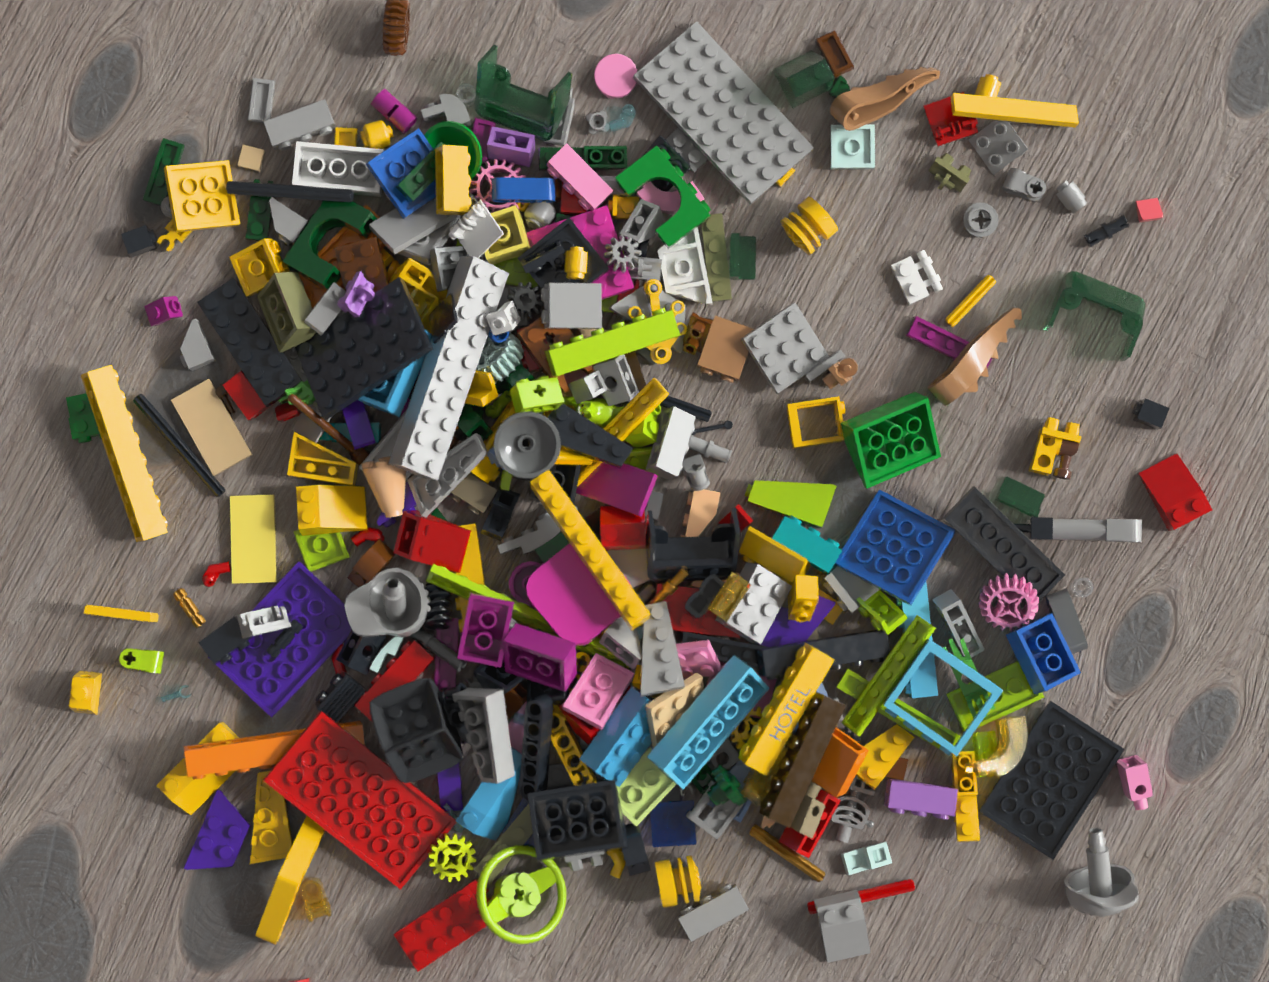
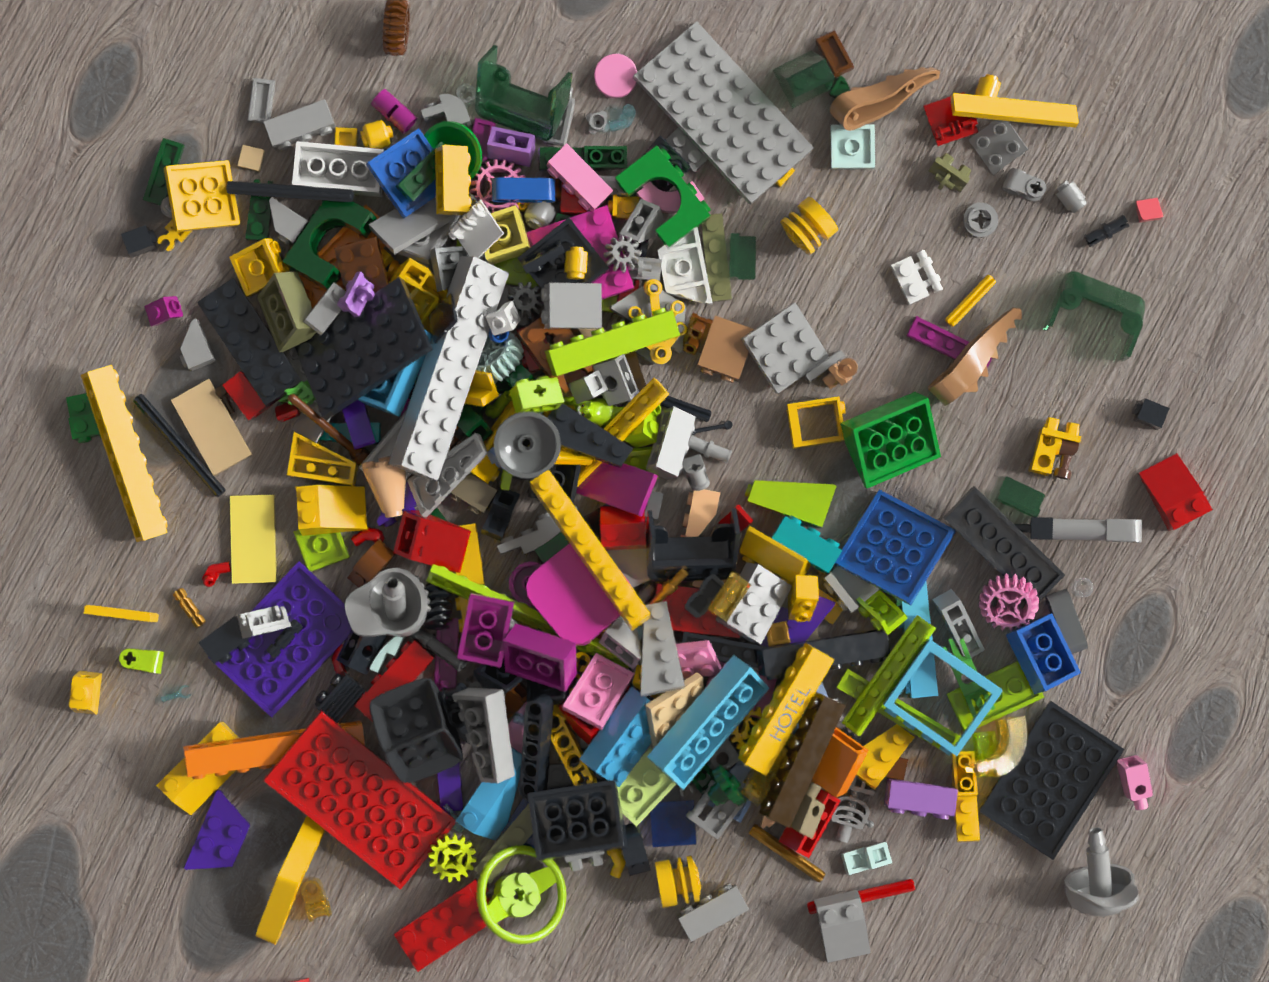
(271, 824): yellow wing -> none
(778, 634): none -> pearl gold tile

